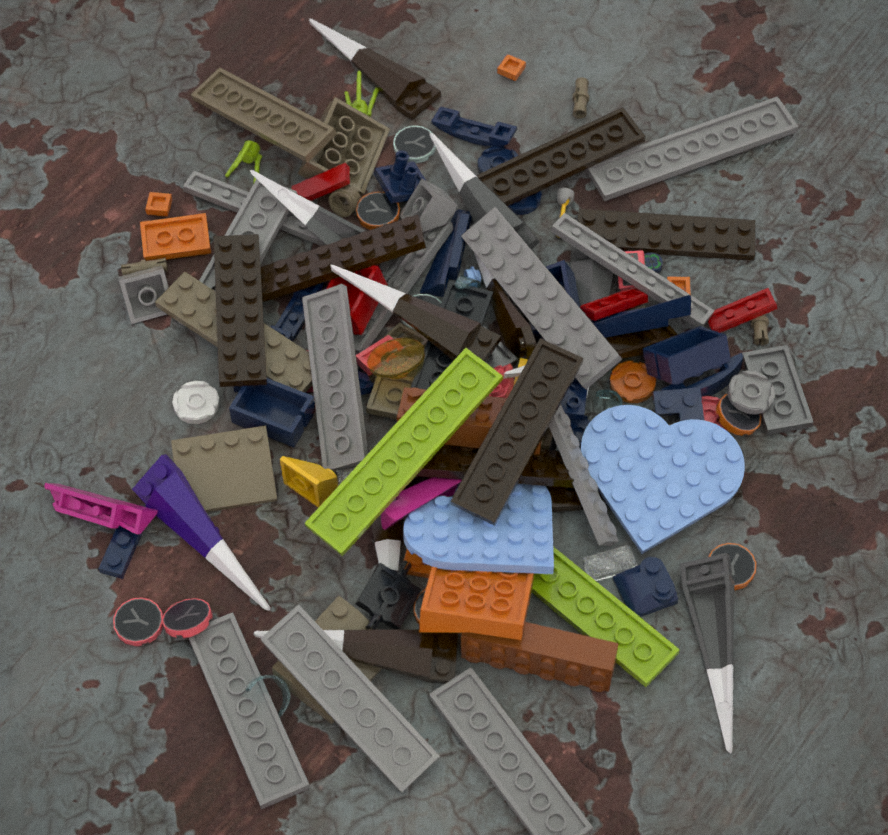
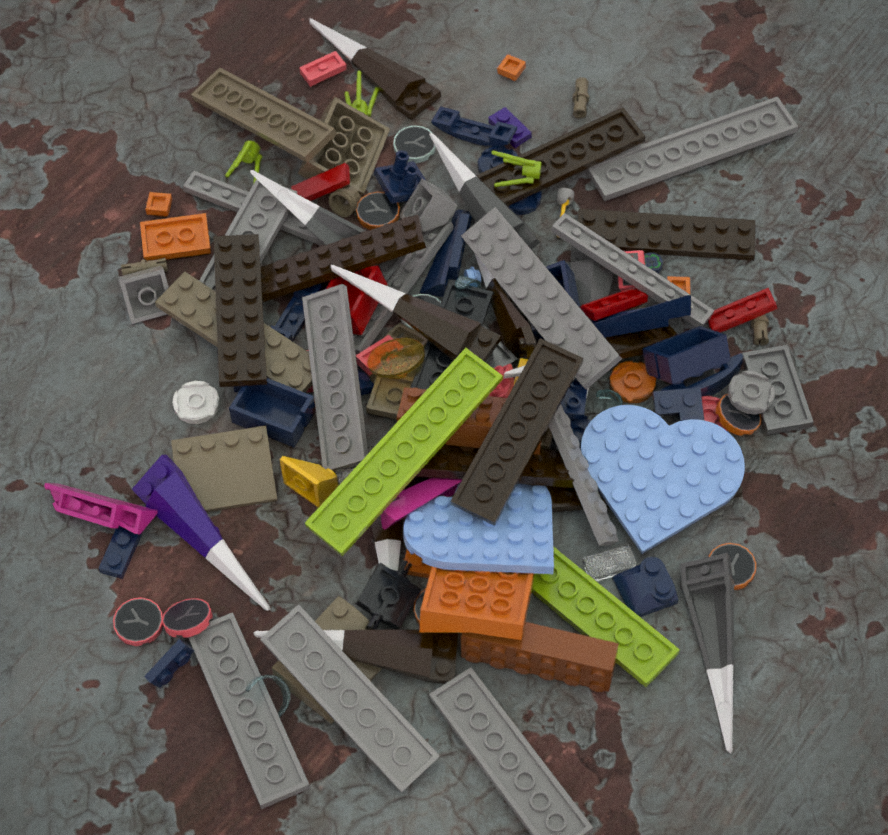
(174, 658): none -> dark blue plate
(323, 68): none -> coral plate
(505, 116): none -> dark purple plate
(531, 169): none -> lime plant

